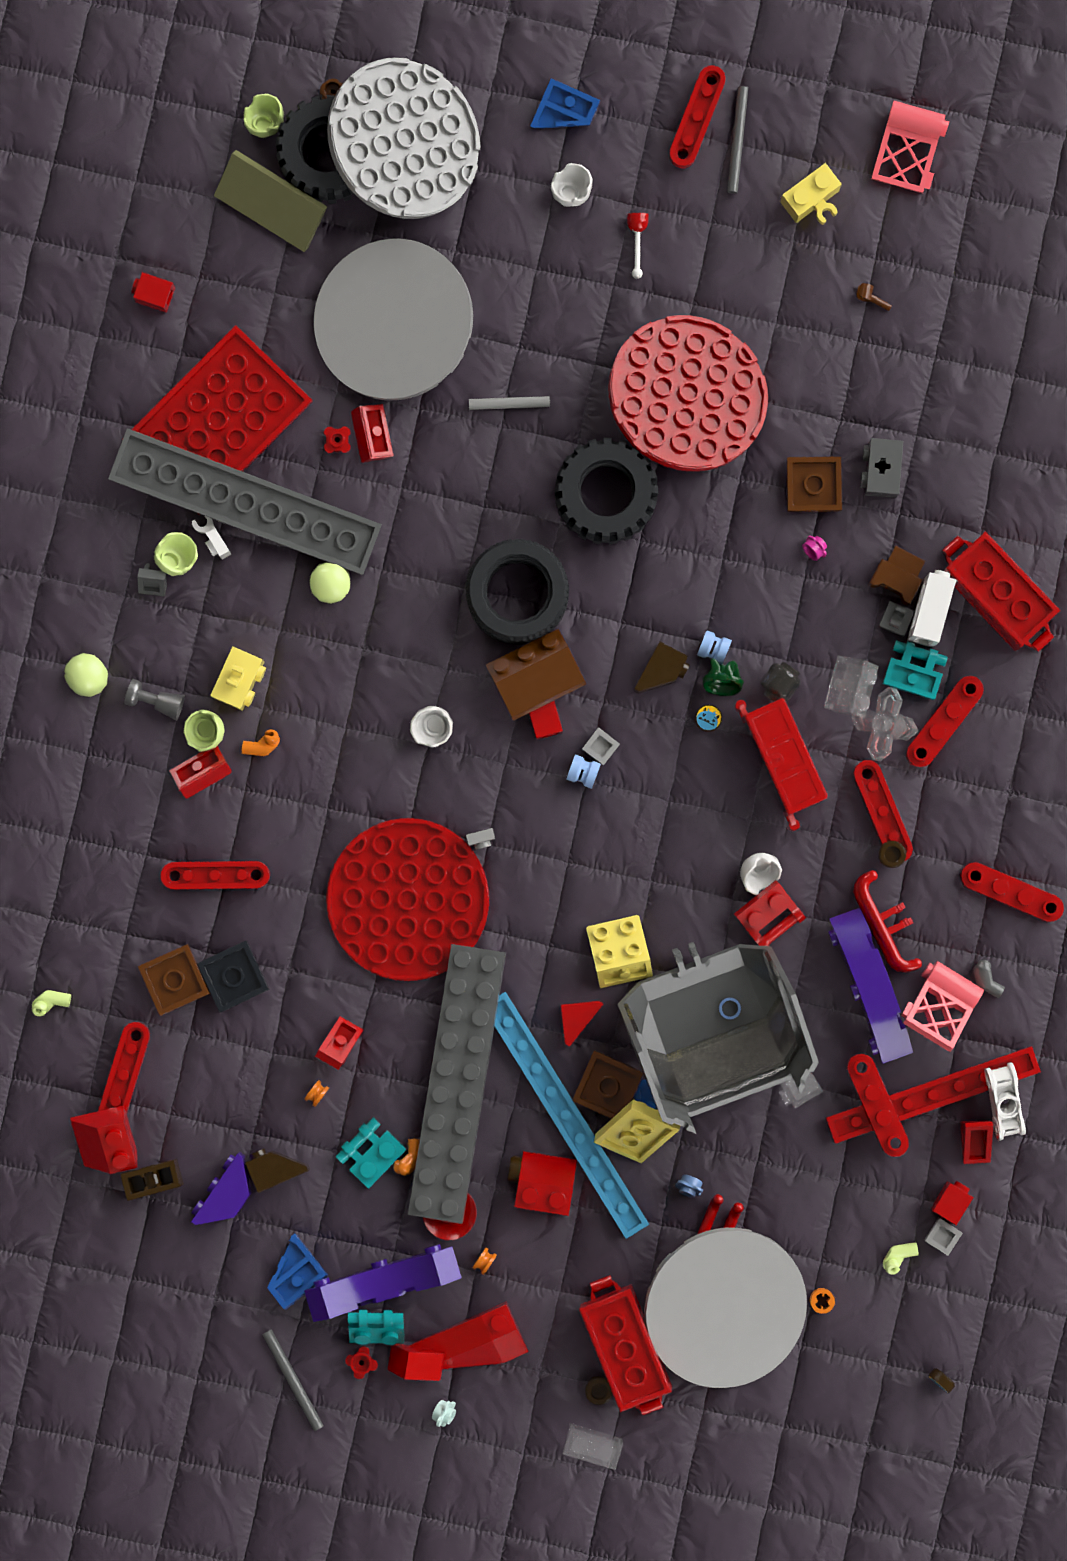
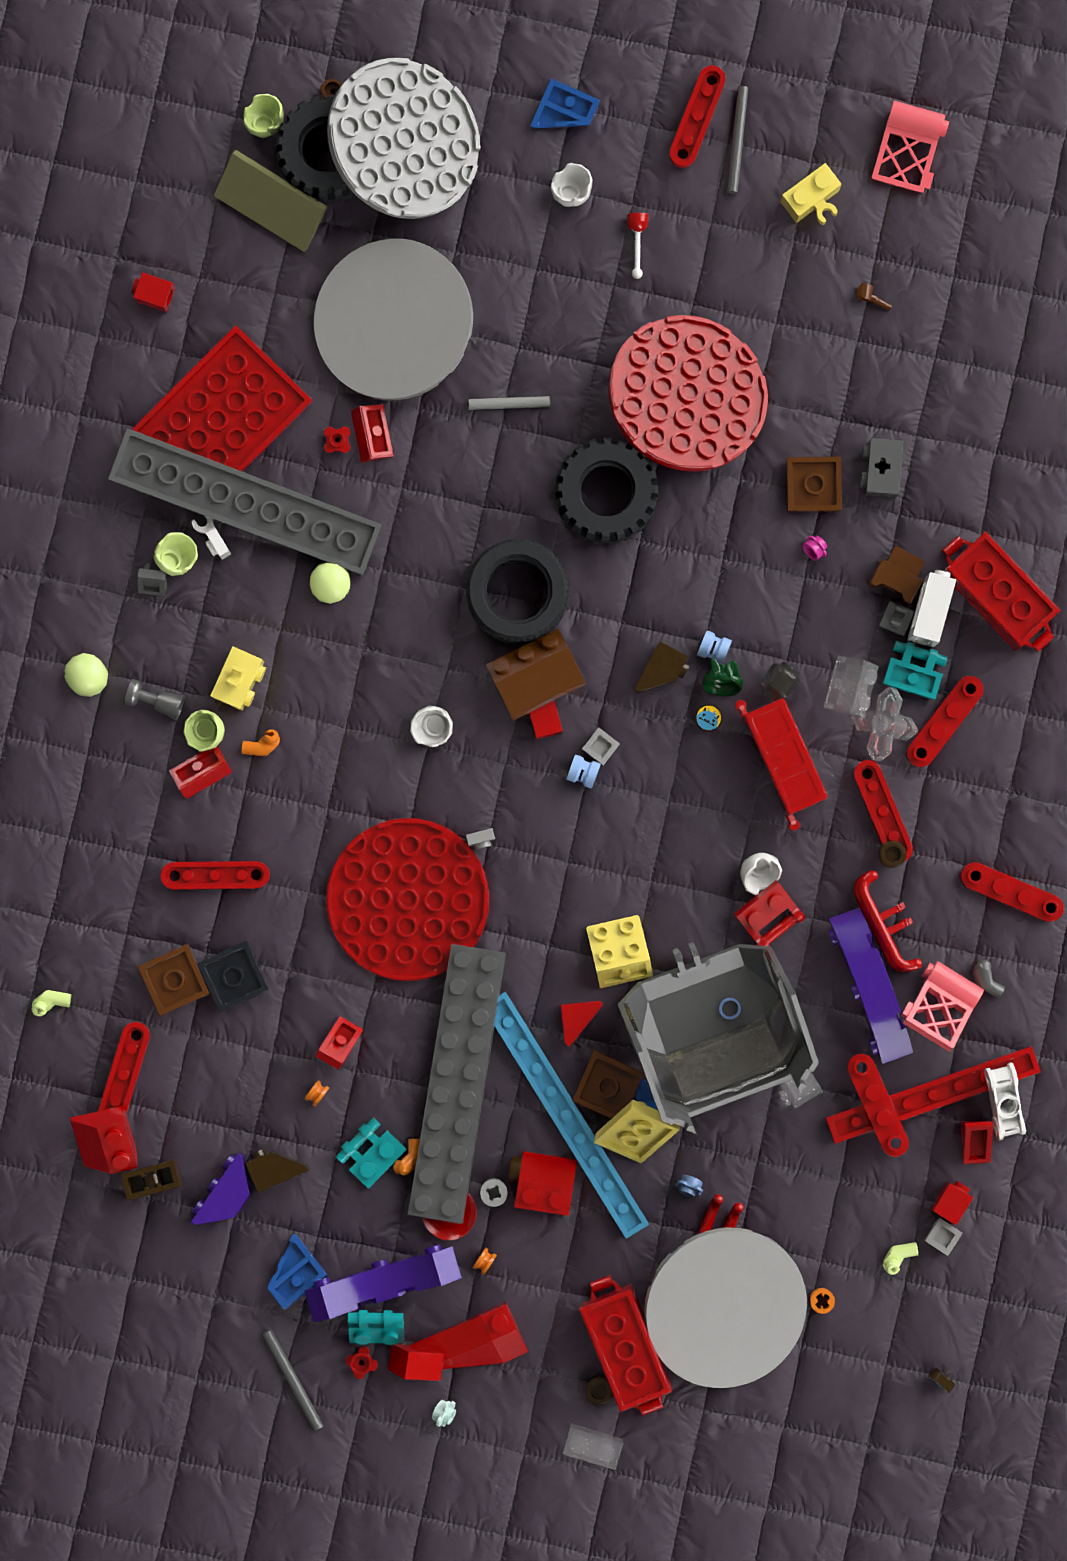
(495, 1188): none -> light grey wheel

